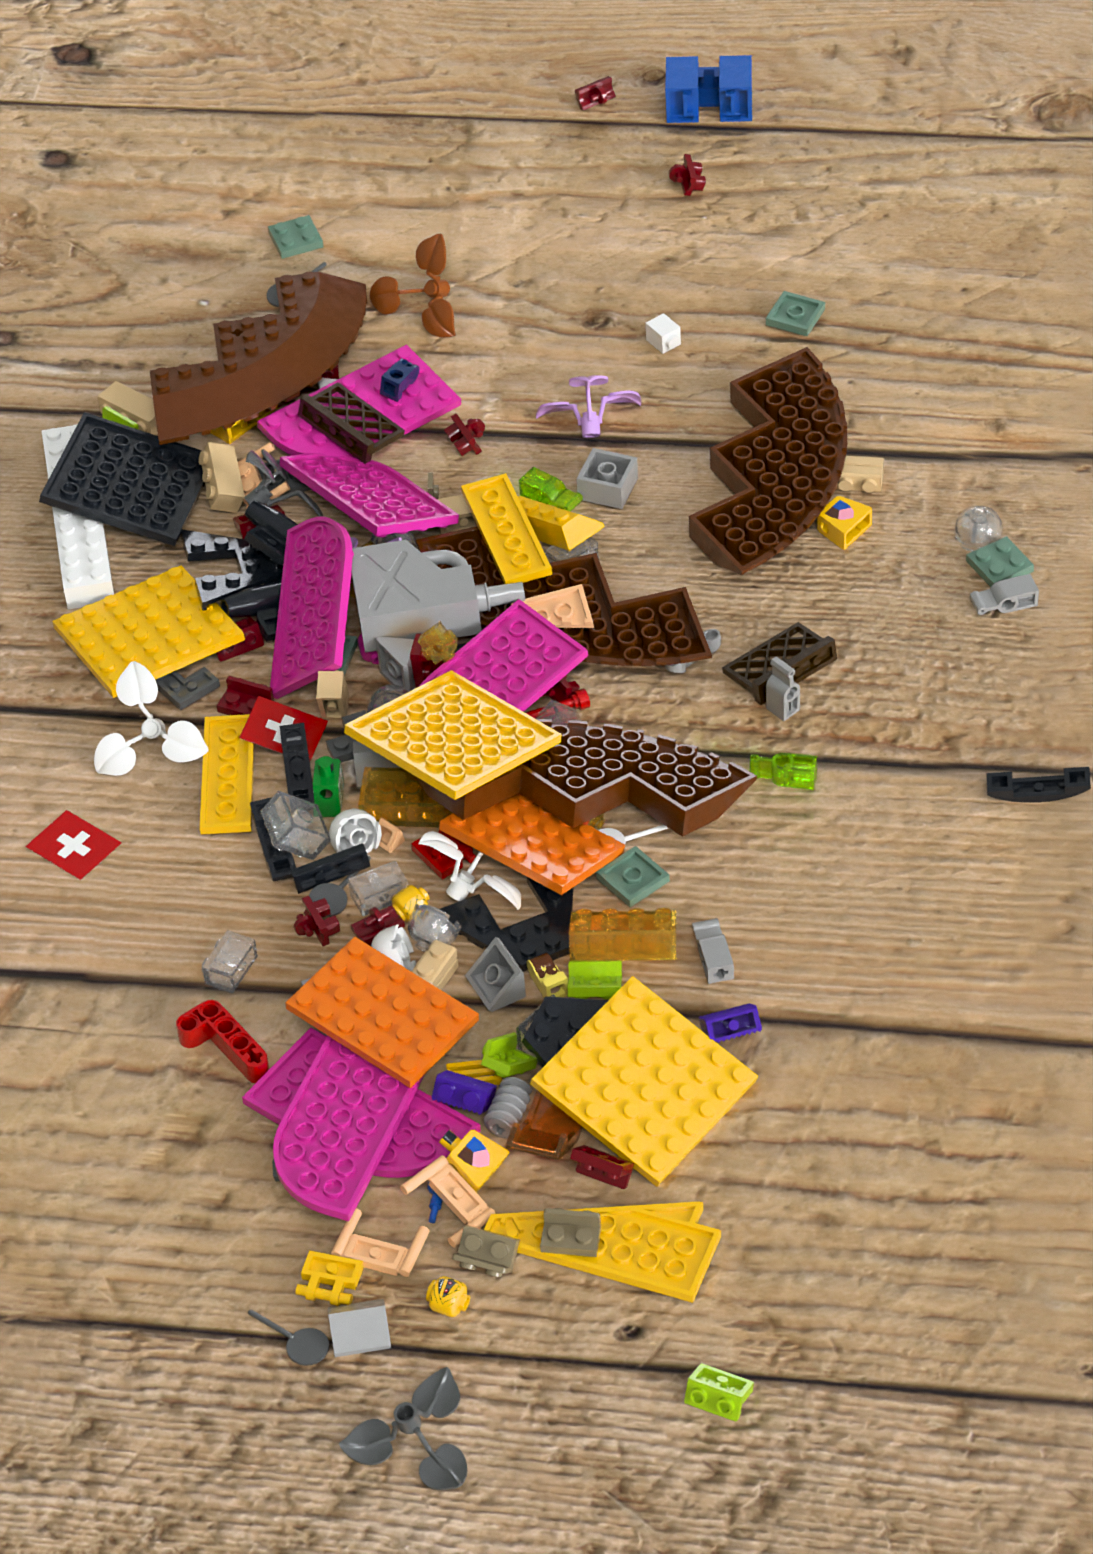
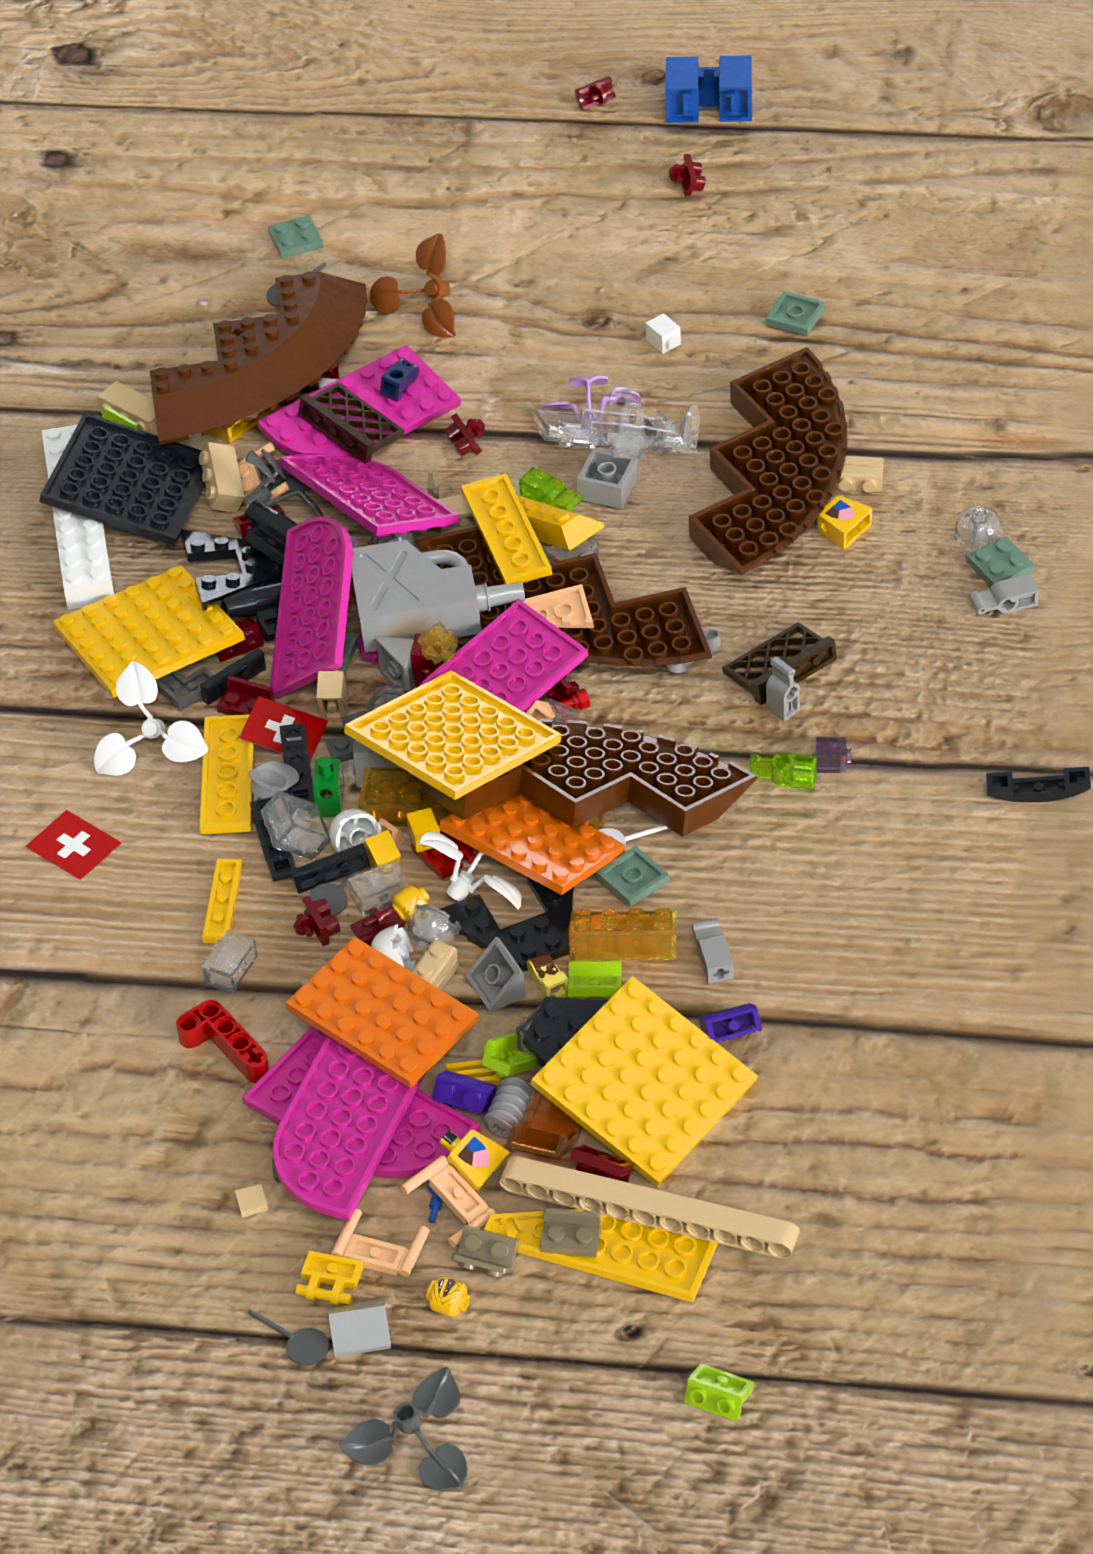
(222, 899): none -> yellow tile
(244, 668): none -> black tile
(251, 1200): none -> tan tile
(271, 778): none -> light grey piece
(381, 849): none -> yellow brick
(419, 824): none -> yellow brick
(540, 710): none -> light nougat slope
(619, 429): none -> clear piece
(650, 1207): none -> tan beam
(832, 754): none -> clear purple brick

